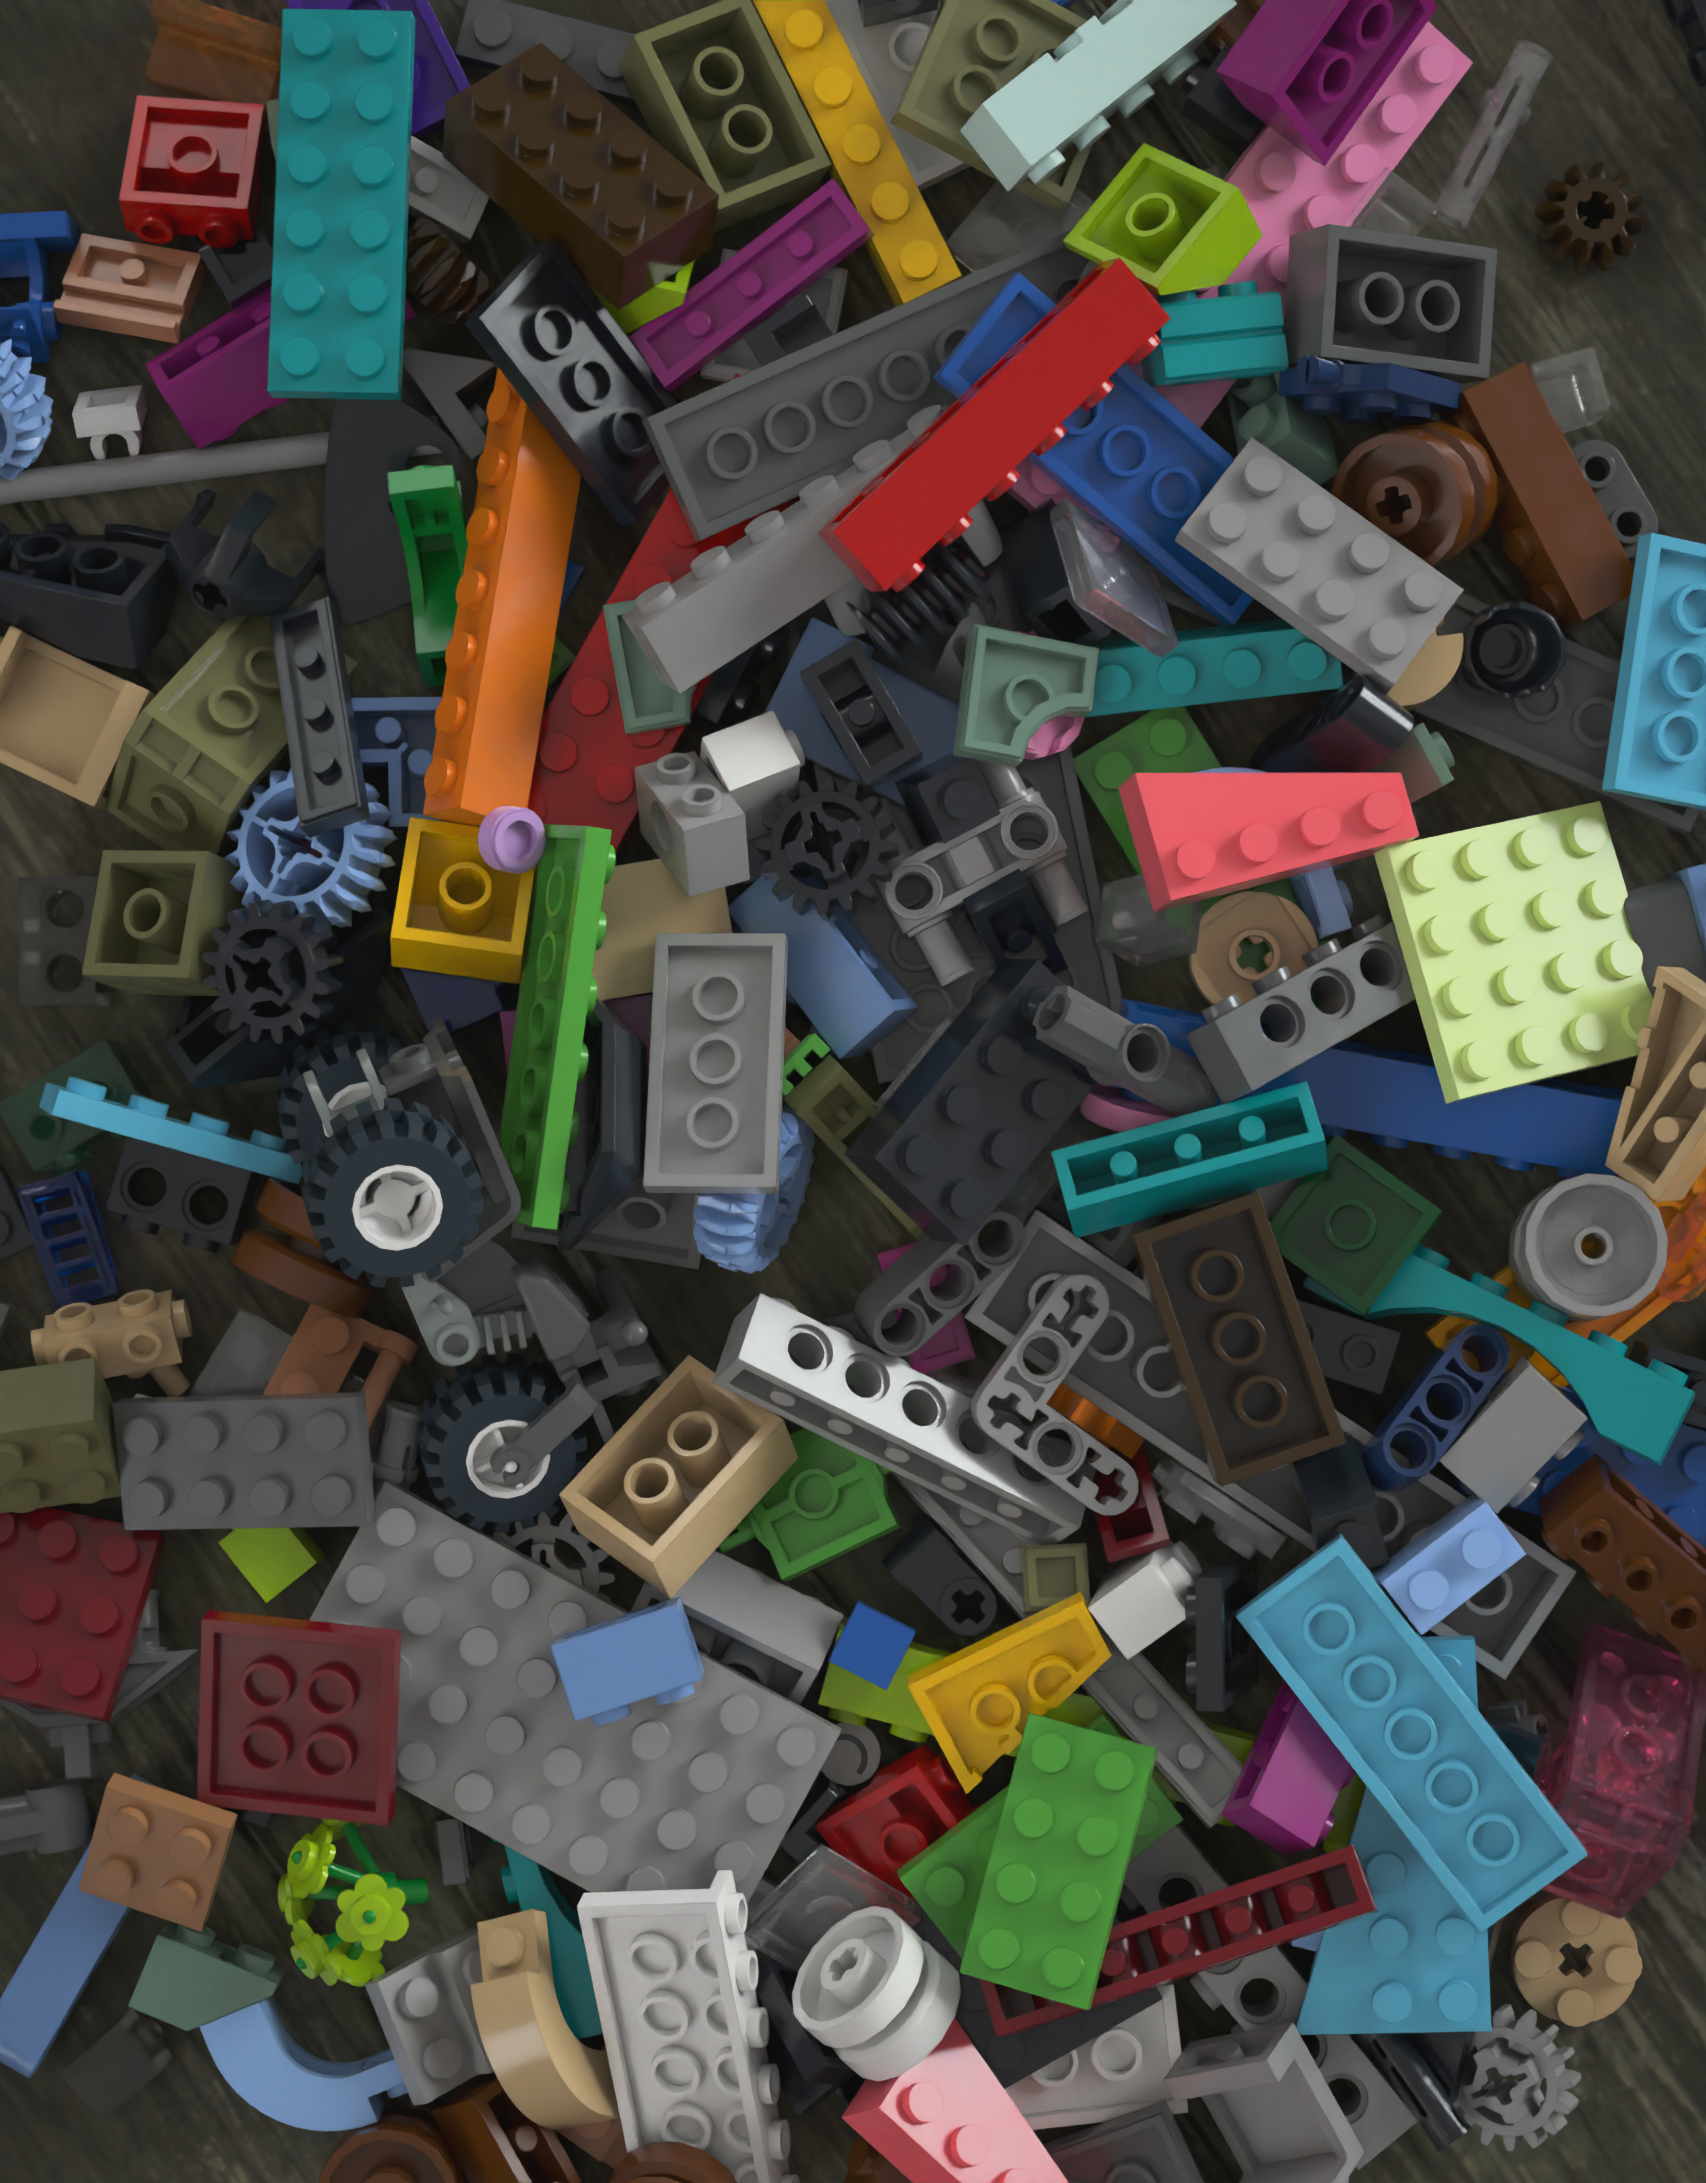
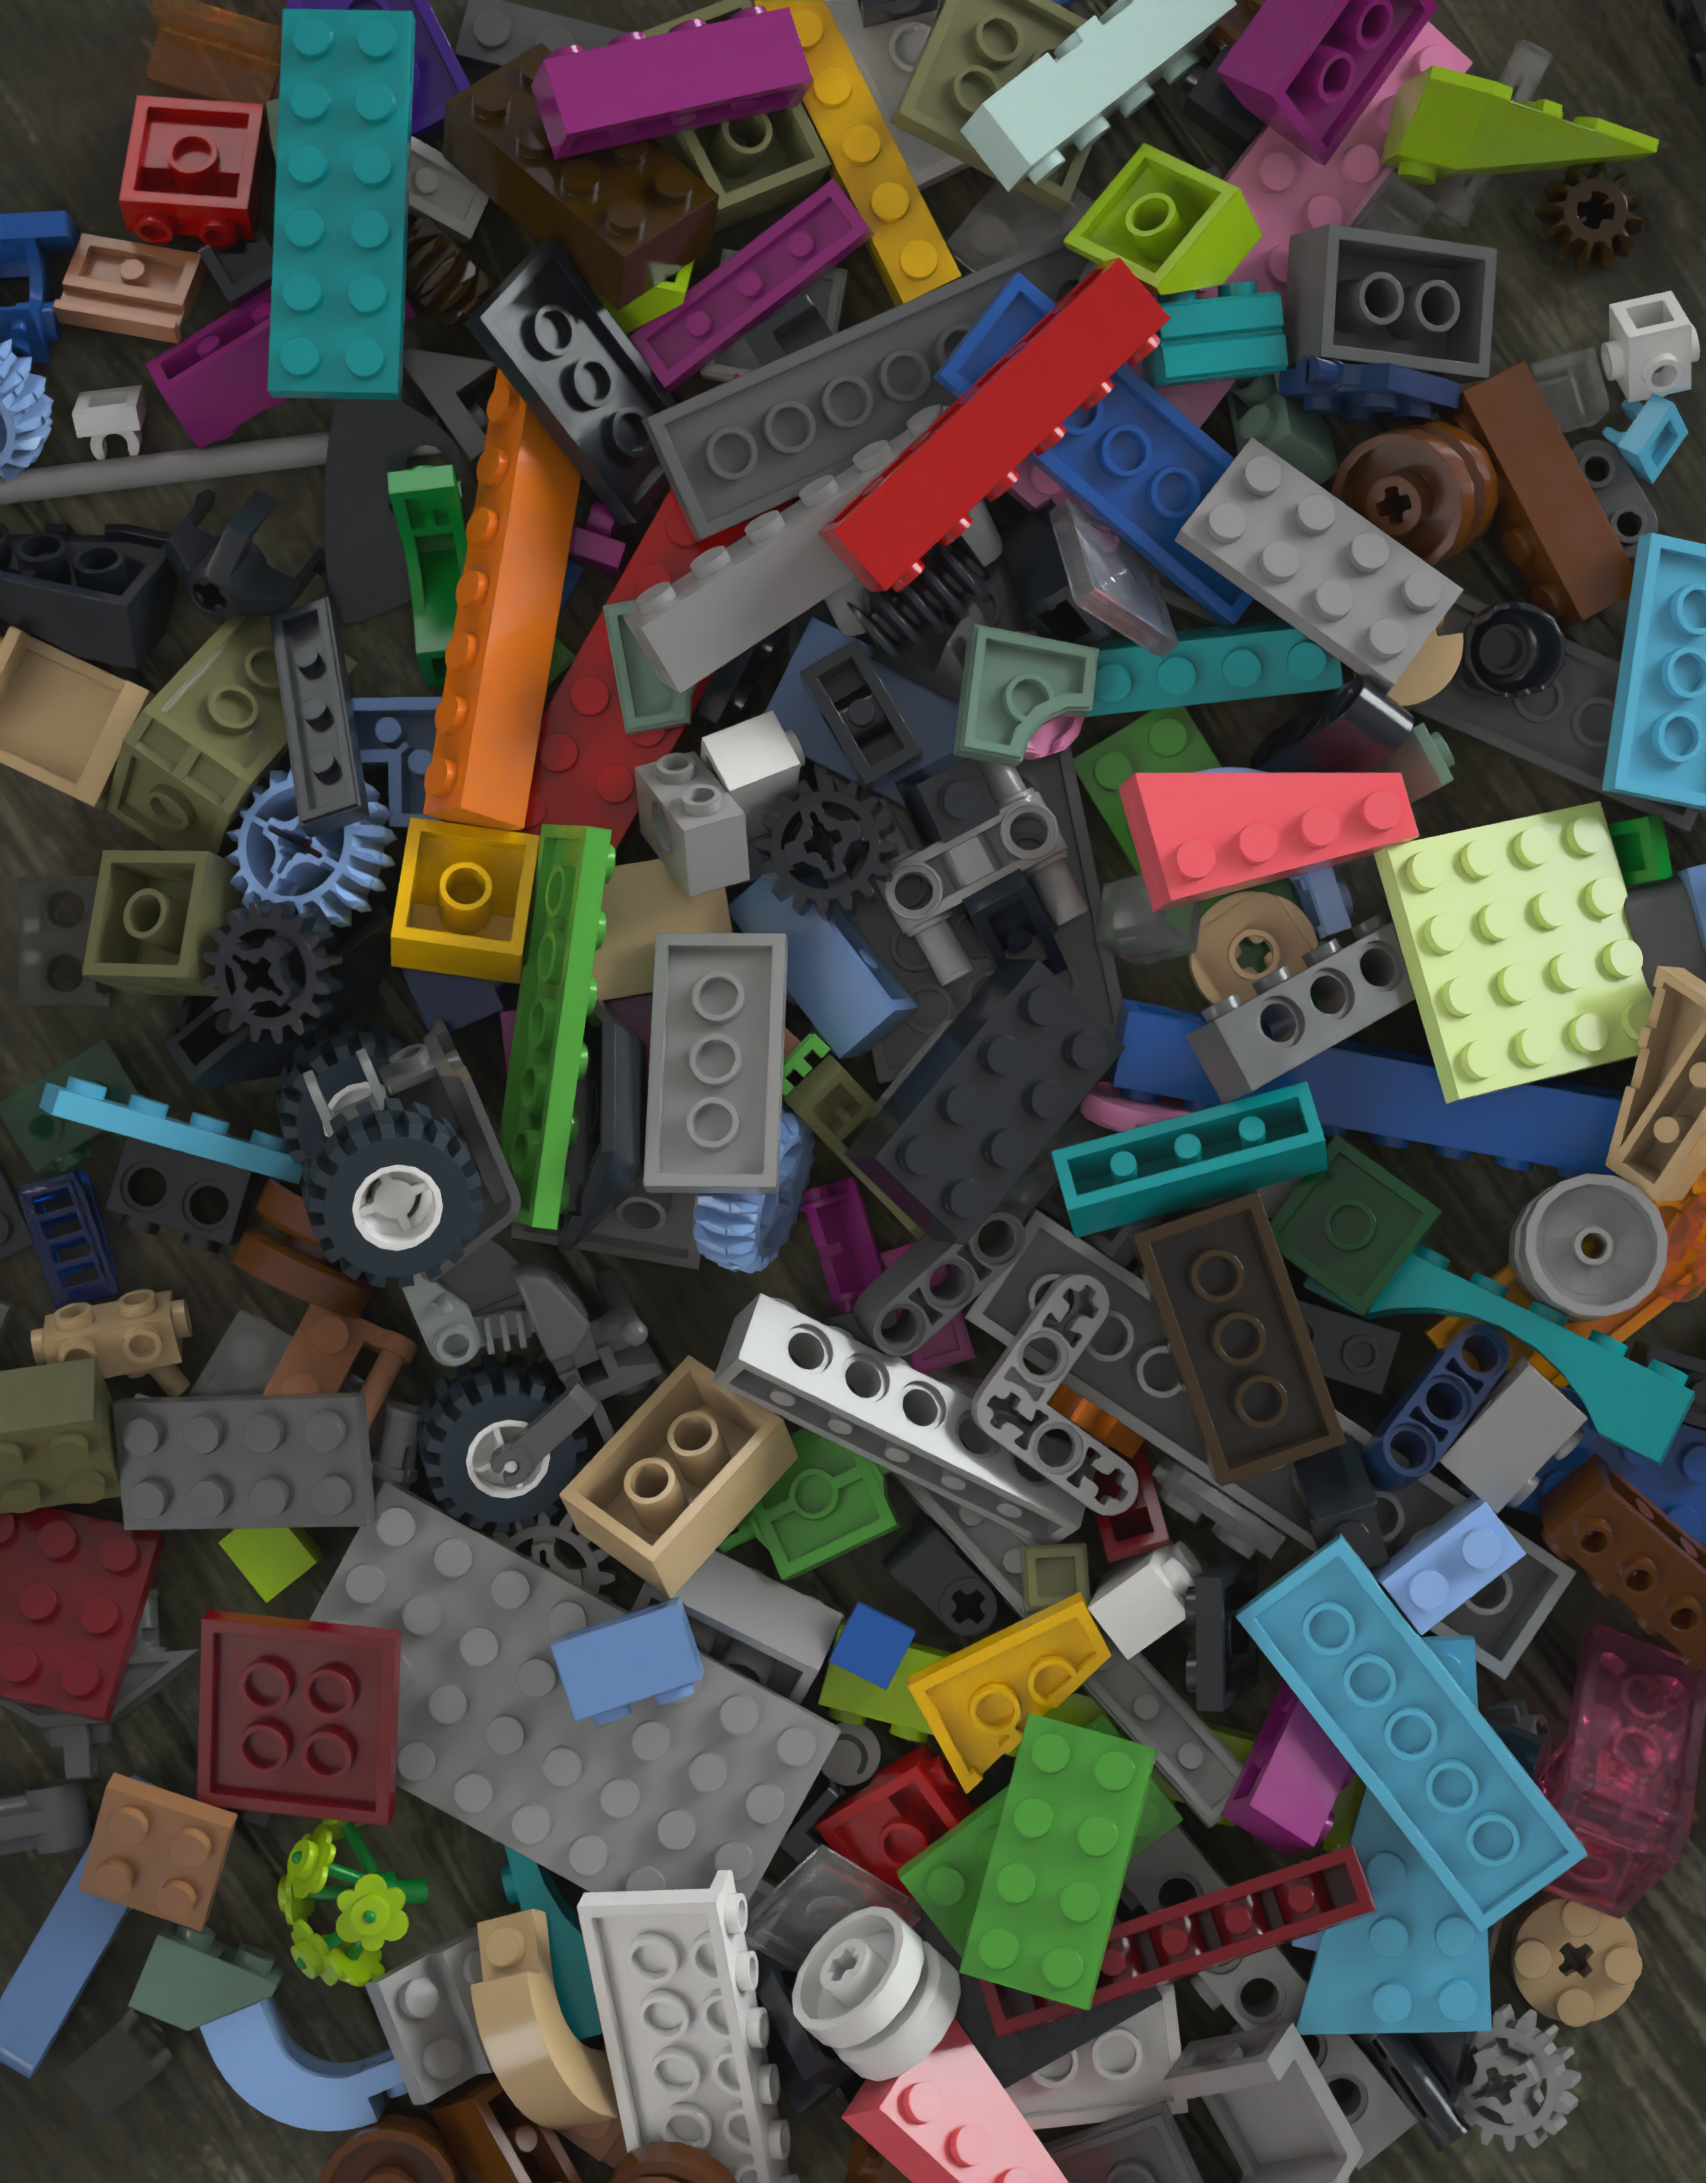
(455, 1849): dark grey tile -> none
(512, 839): lavender tile -> none
(596, 544): none -> magenta tile
(670, 81): none -> magenta brick
(843, 1240): none -> magenta hinge
(1103, 1040): dark grey piece -> none
(1469, 127): none -> lime wedge
(1641, 850): none -> green plate
(1650, 347): none -> white brick
(1650, 438): none -> medium azure tile

